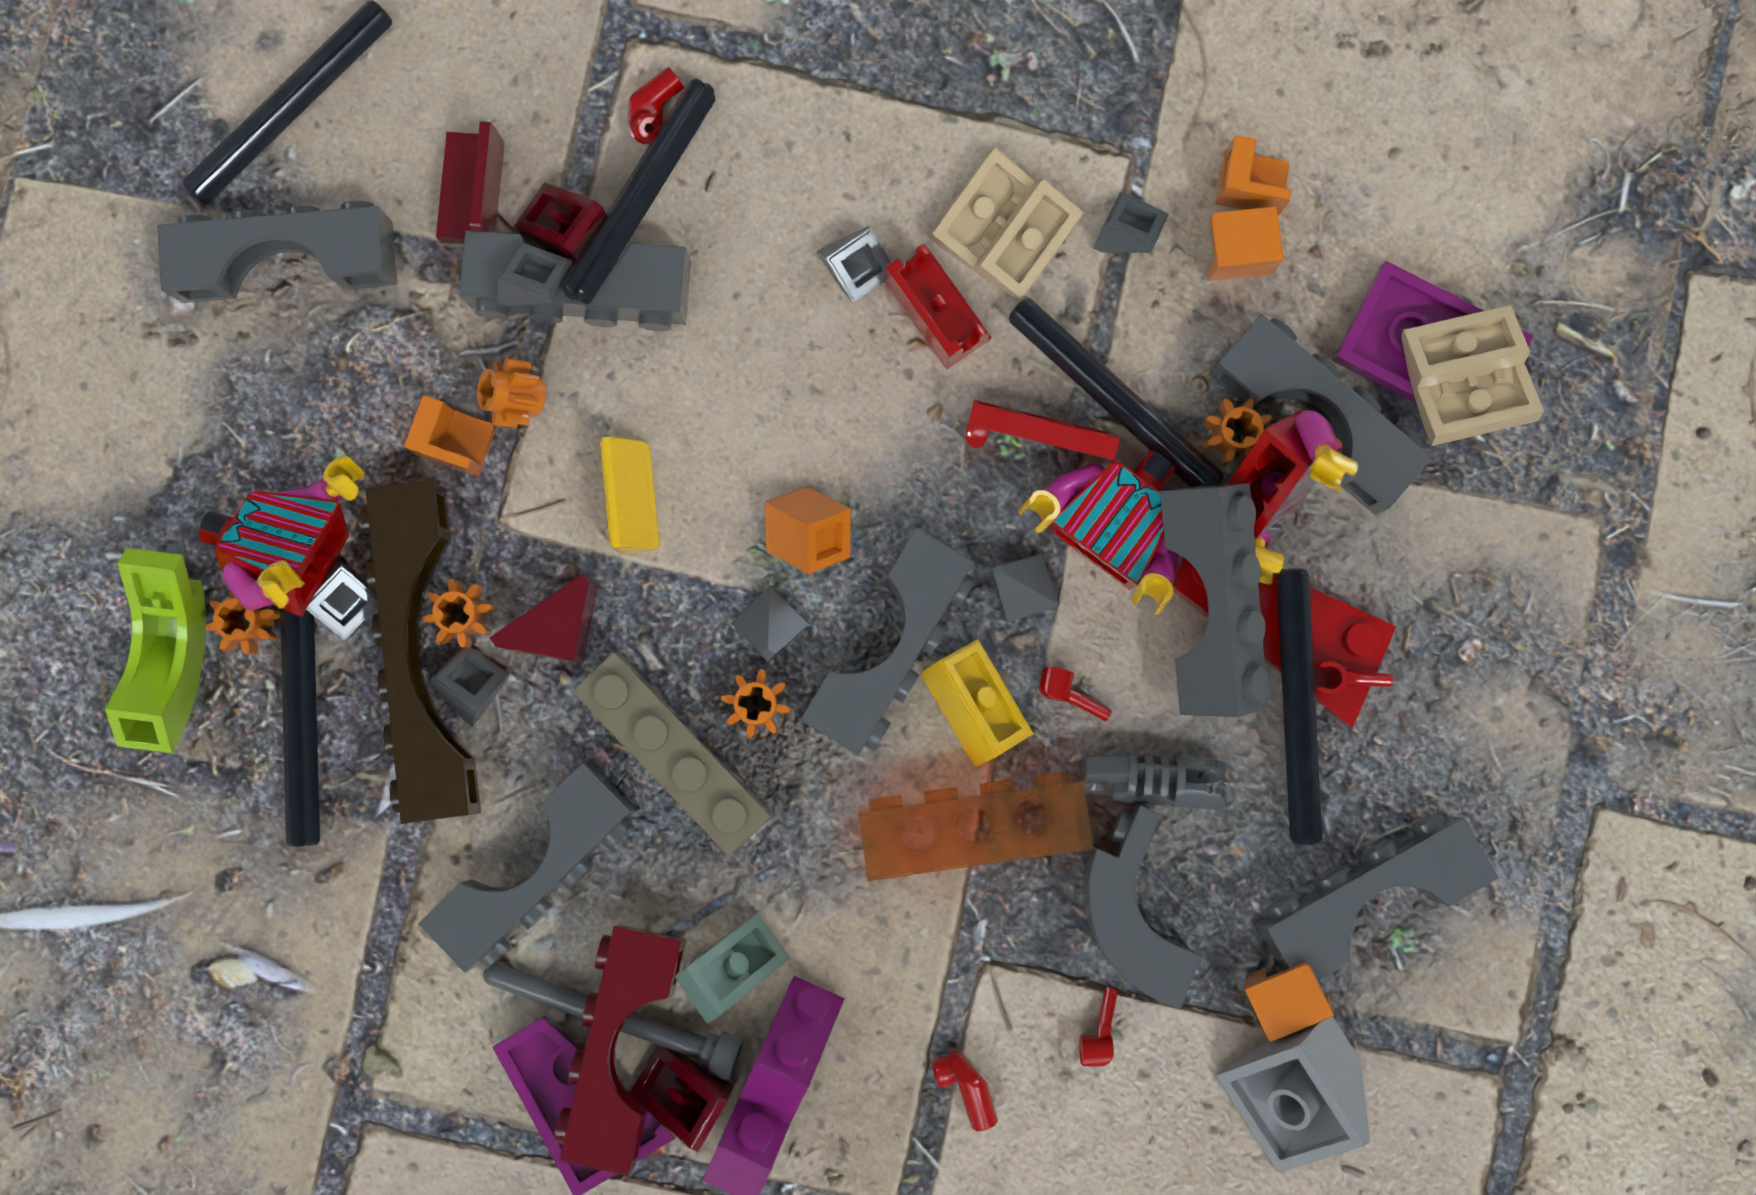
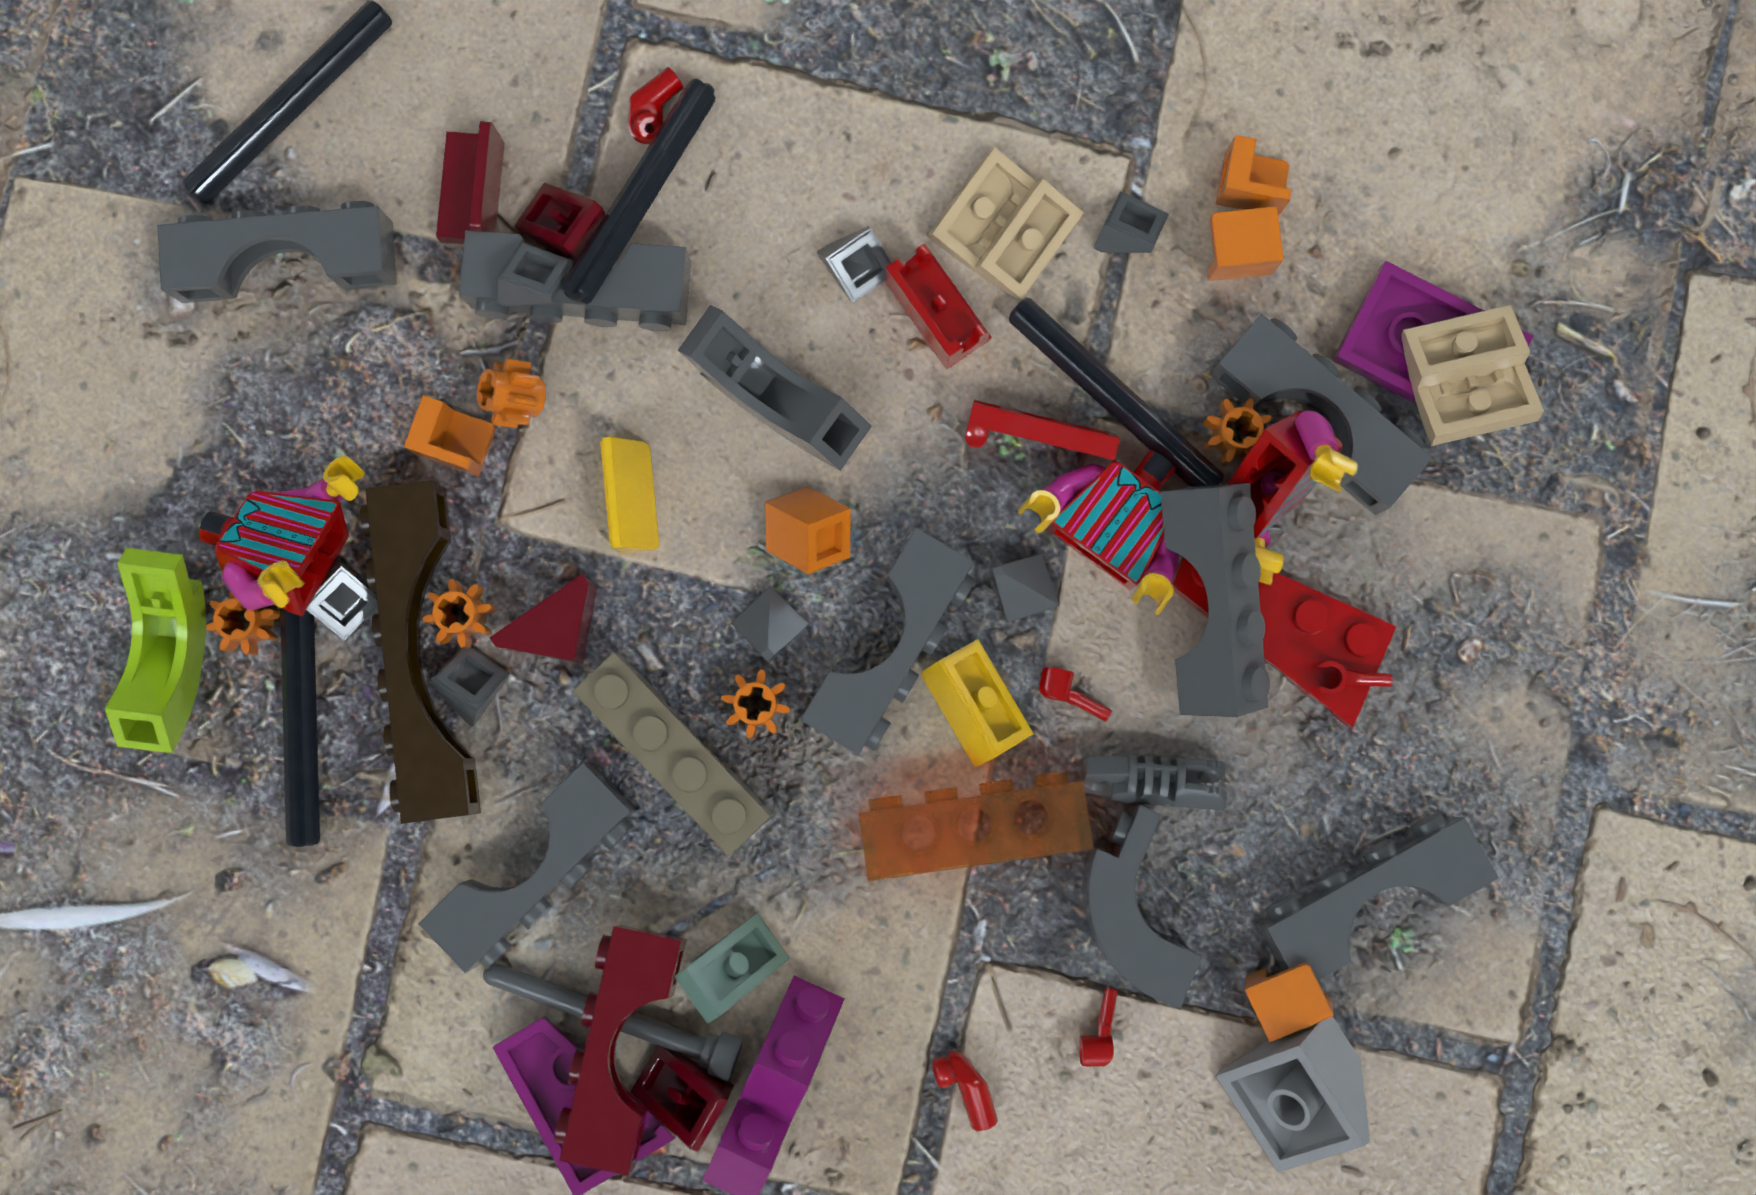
(772, 391): none -> dark grey arch
(1299, 706): black axle -> none

